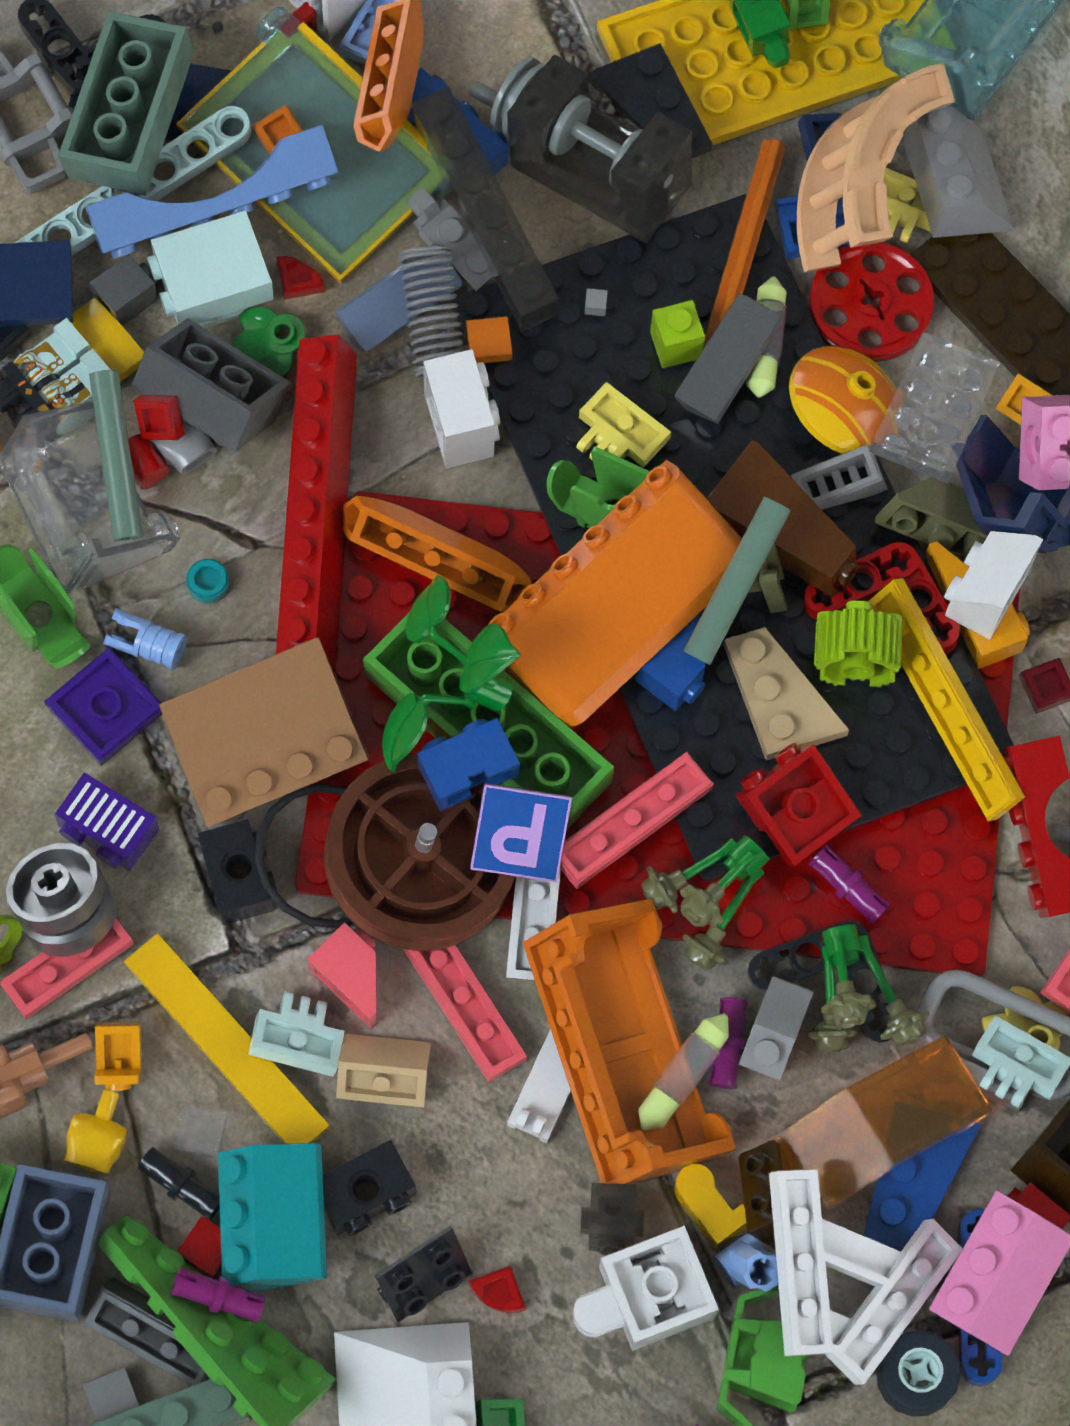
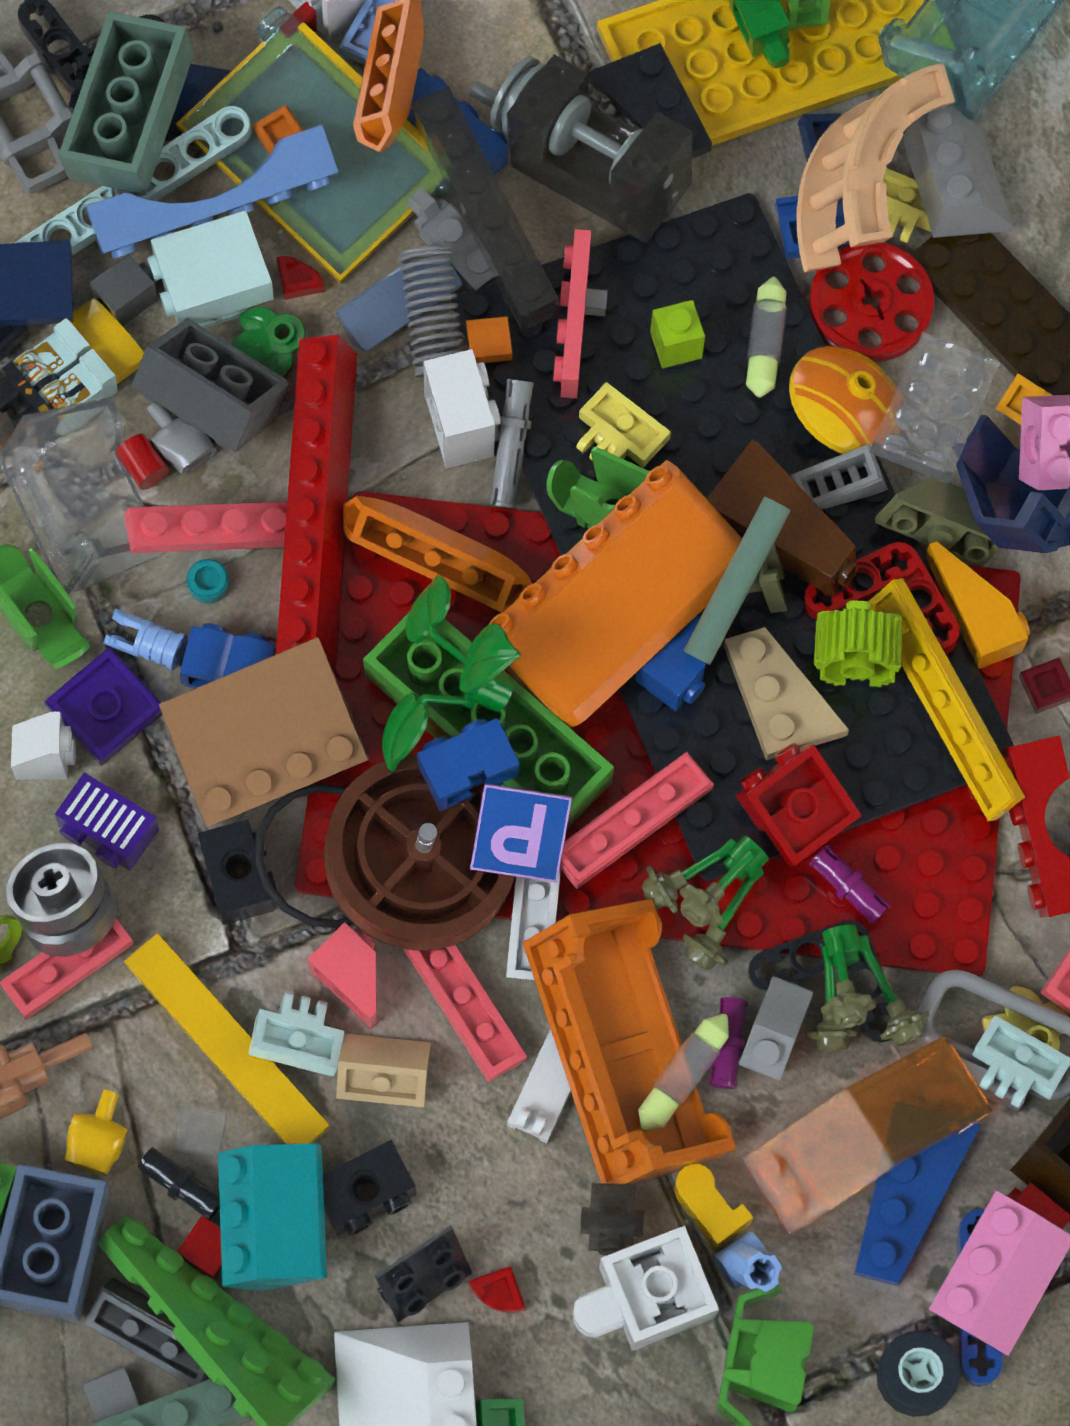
(42, 748): none -> white slope
(115, 455): sand green piece -> none
(118, 1055): light orange bracket -> none
(159, 417): red tile -> none
(206, 527): none -> coral plate
(215, 653): none -> blue brick
(218, 1294): magenta pin -> none
(511, 444): none -> light grey pin
(571, 329): none -> coral plate
(728, 358): dark grey slope -> none
(747, 231): orange axle -> none
(755, 1180): dark brown bracket -> none
(810, 1244): white plate -> none
(991, 581): white slope -> none

